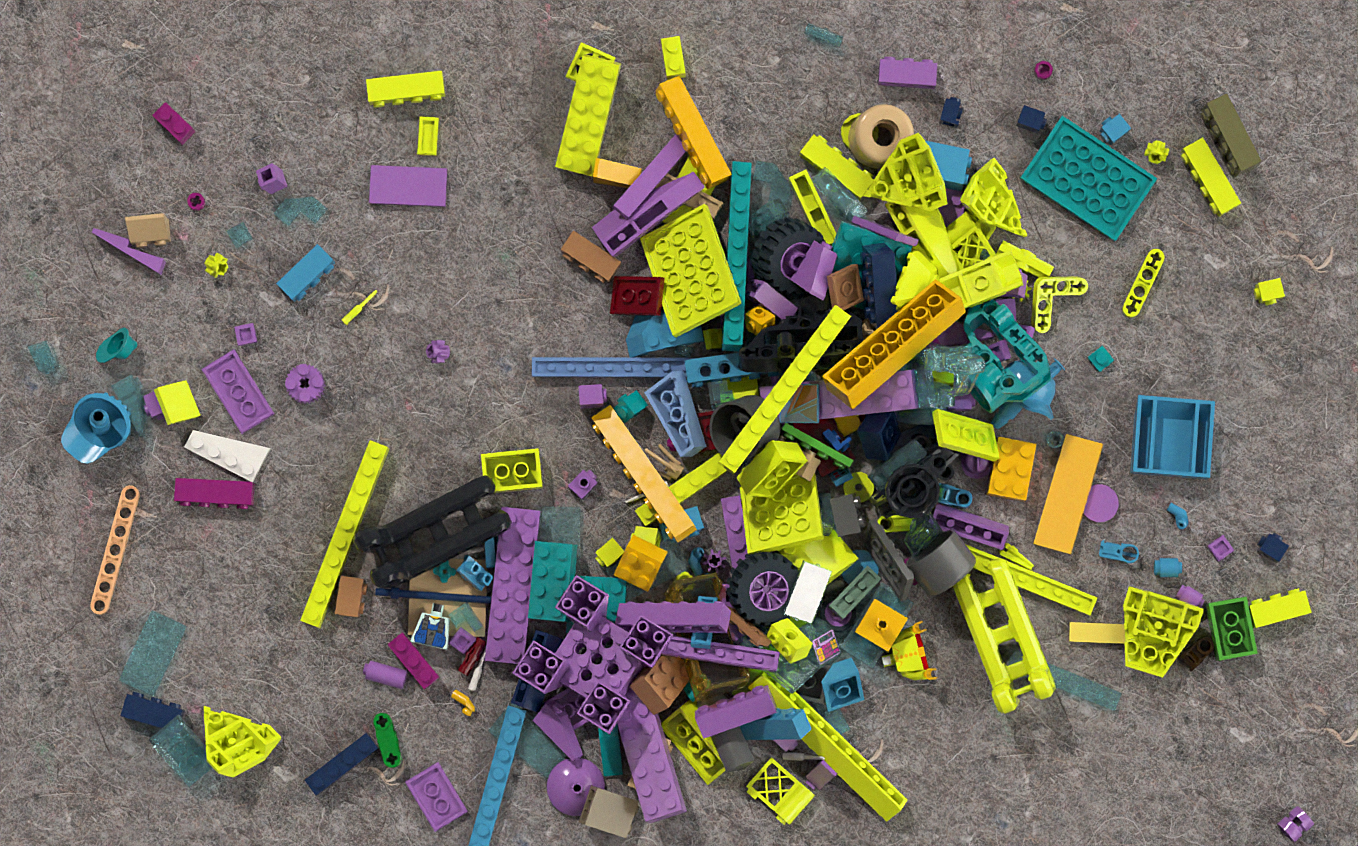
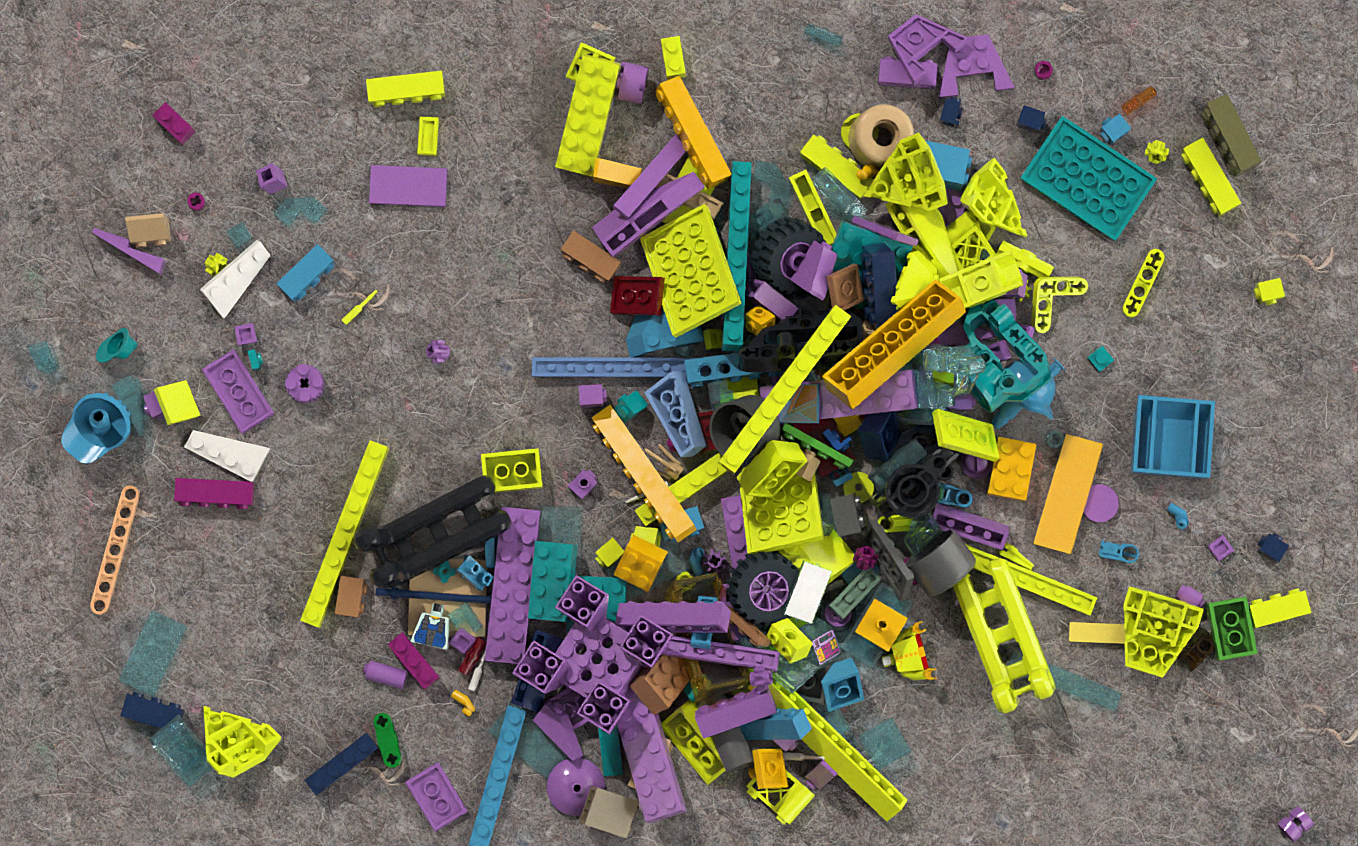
(233, 280): none -> white wing
(255, 359): none -> teal plate
(631, 82): none -> medium lavender brick
(761, 678): none -> medium lavender gear
(769, 769): none -> yellow tile
(865, 558): none -> magenta gear
(867, 171): none -> yellow arm
(884, 743): none -> clear light blue brick
(917, 38): none -> medium lavender wing
(974, 59): none -> medium lavender wing
(1138, 100): none -> clear orange axle
(1167, 567): dark azure brick -> none

